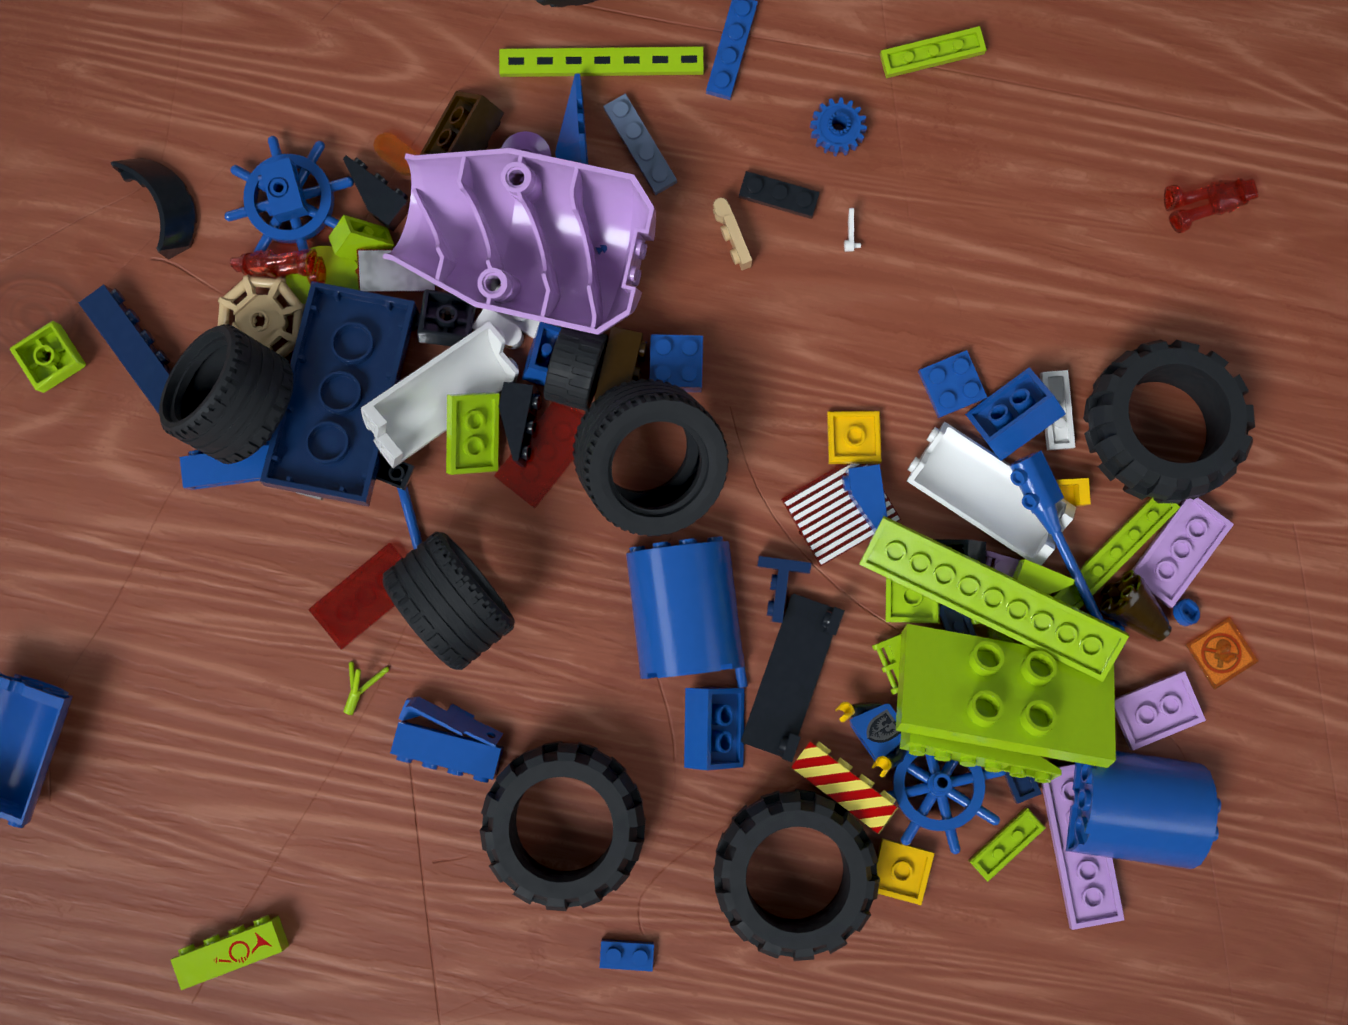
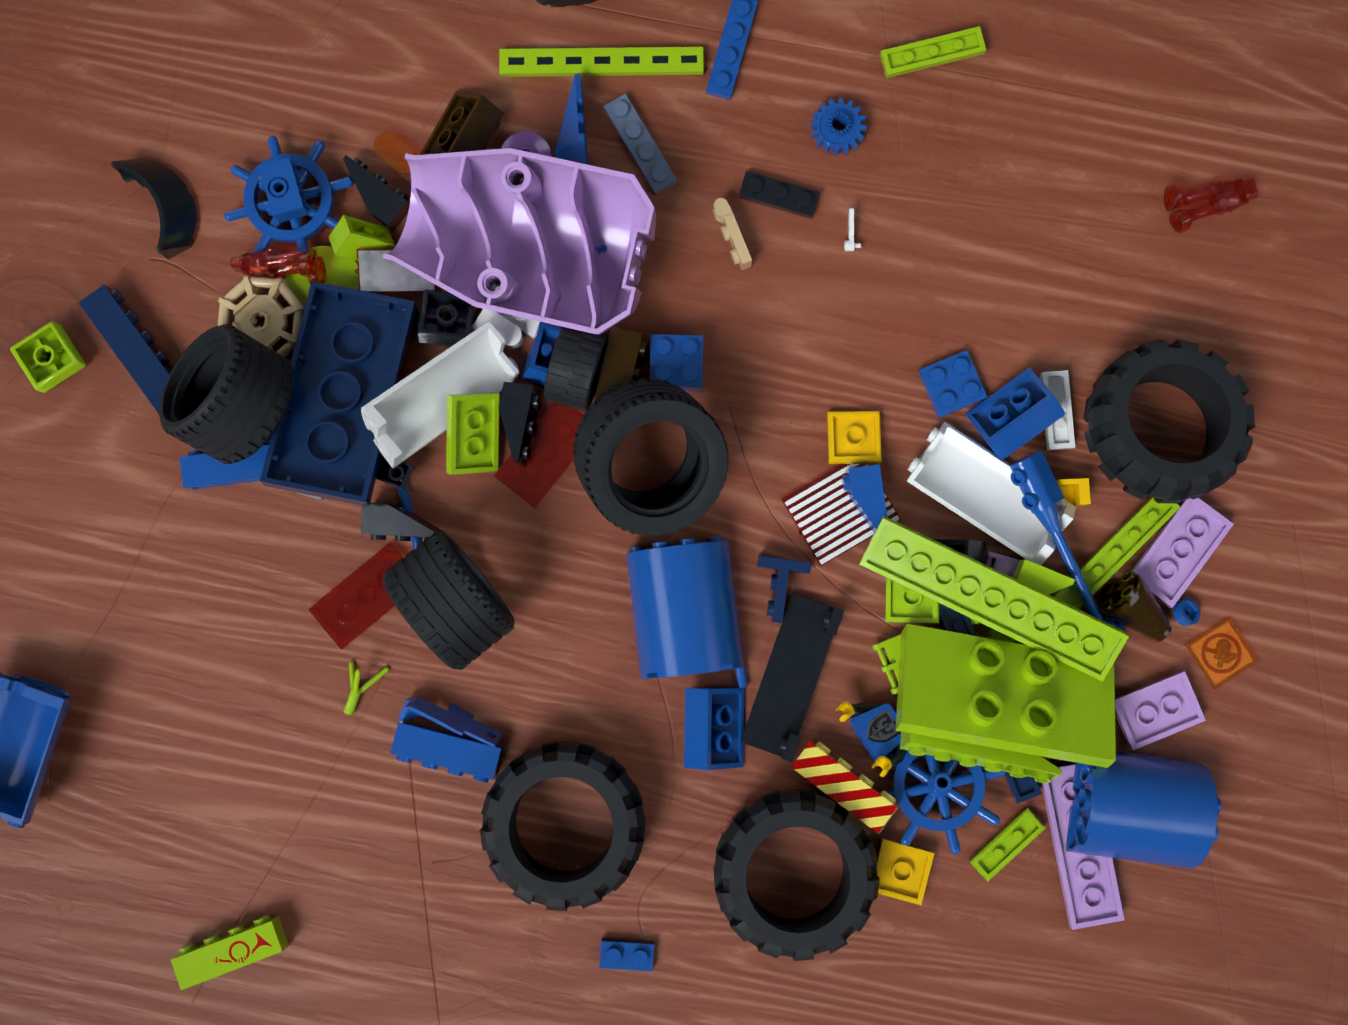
(396, 521): none -> black slope

